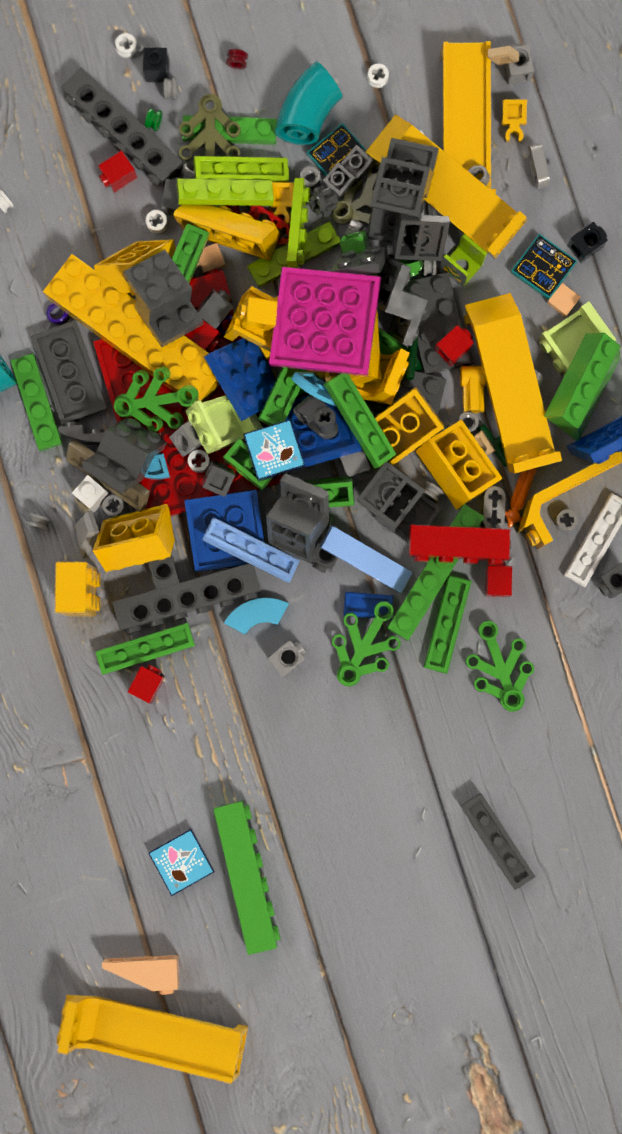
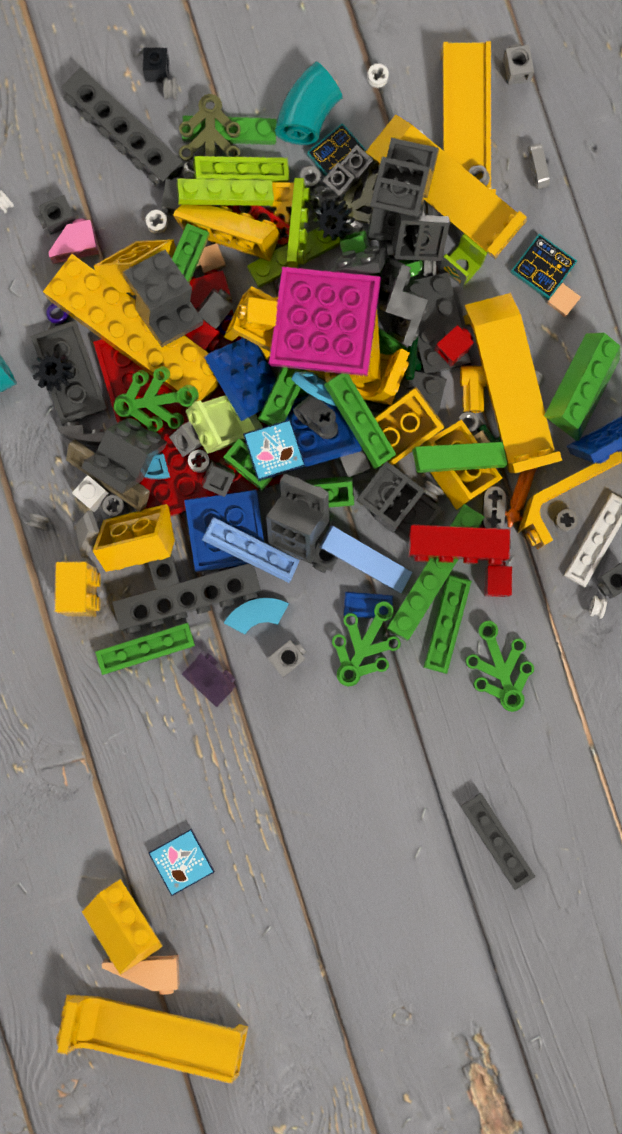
(36, 402): bright green plate -> none
(56, 205): none -> dark grey brick
(56, 362): none -> black gear
(75, 239): none -> bright pink slope
(116, 172): red brick -> none
(120, 48): white bush -> none
(121, 927): none -> yellow slope
(146, 683): red brick -> none
(153, 119): green bush -> none
(209, 679): none -> clear purple bracket
(237, 59): dark red bush -> none
(246, 878): bright green brick -> none
(332, 210): none -> black gear
(459, 457): none -> bright green tile
(503, 55): tan tile -> none
(513, 115): yellow plate -> none
(565, 338): yellowish green panel -> none
(582, 250): black brick -> none
(598, 607): none -> white bush

